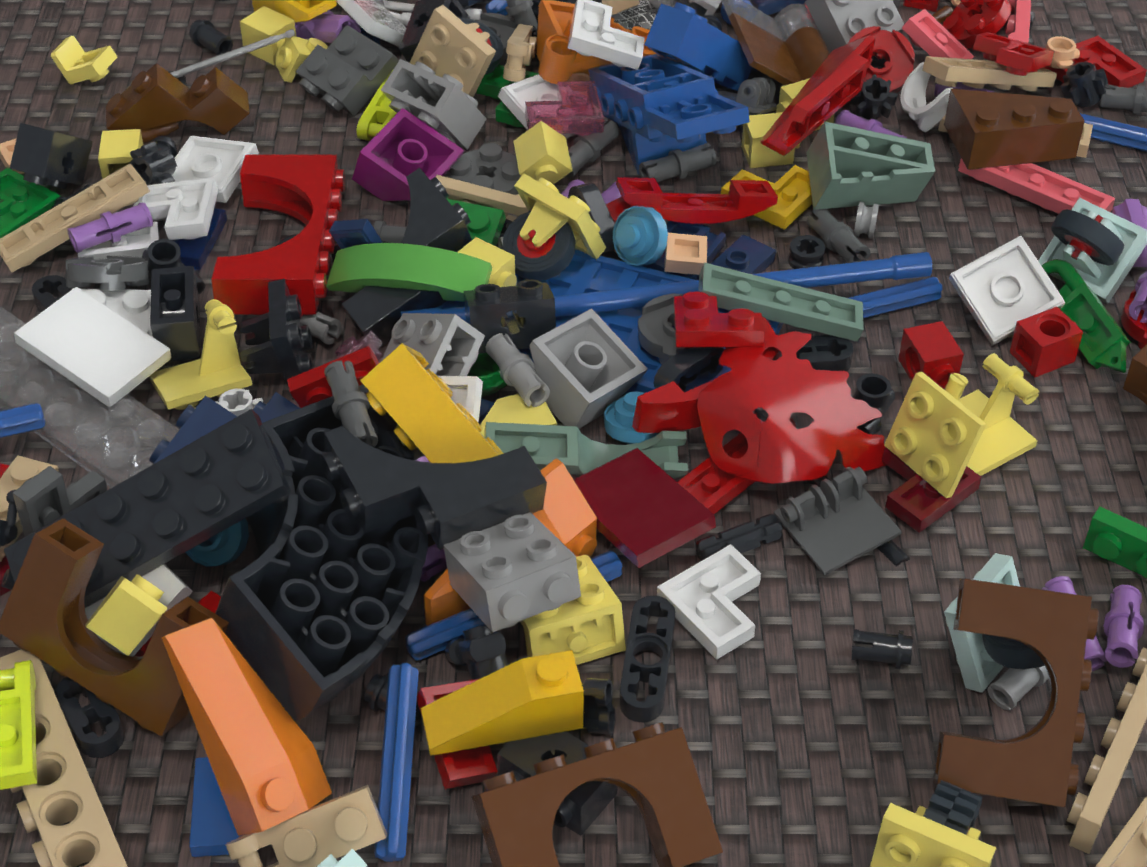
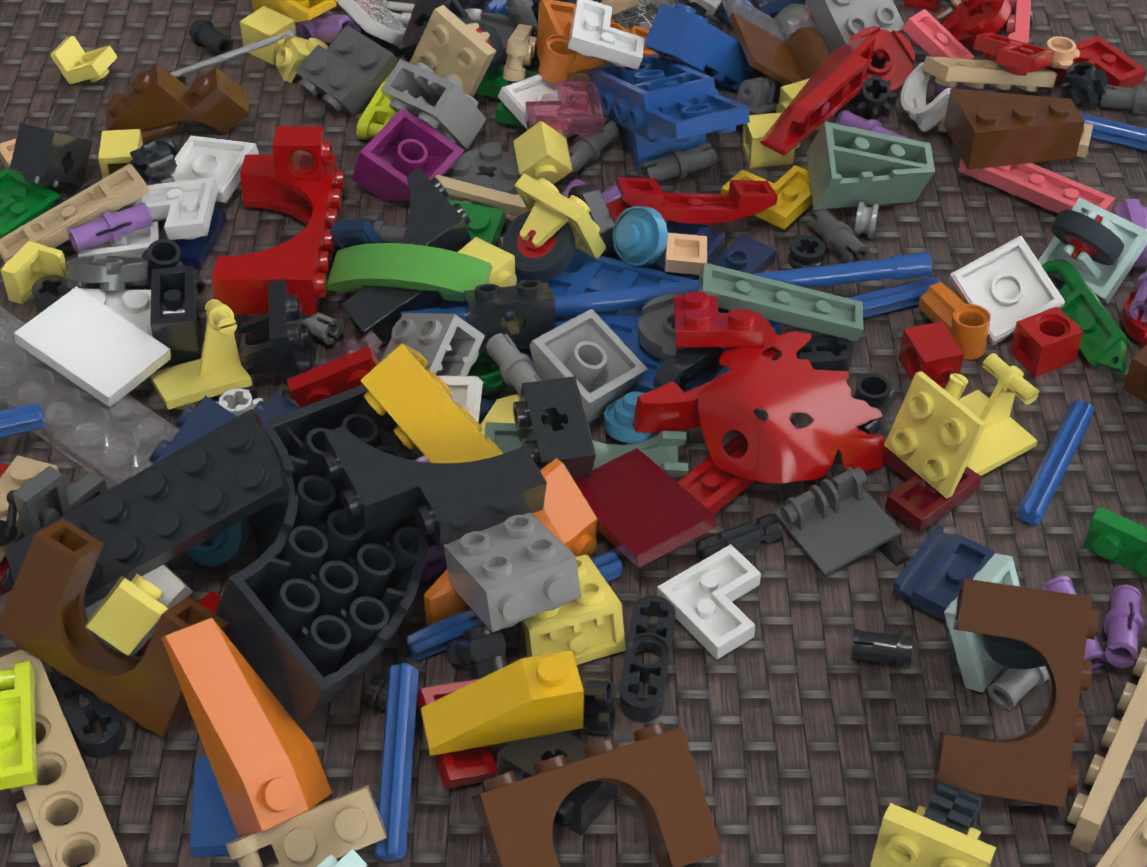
(28, 266): none -> light yellow bracket
(294, 166): none -> red brick
(350, 403): dark grey pin -> none
(555, 425): none -> black brick
(936, 570): none -> dark blue plate
(965, 322): none -> orange piece
(1055, 463): none -> blue axle

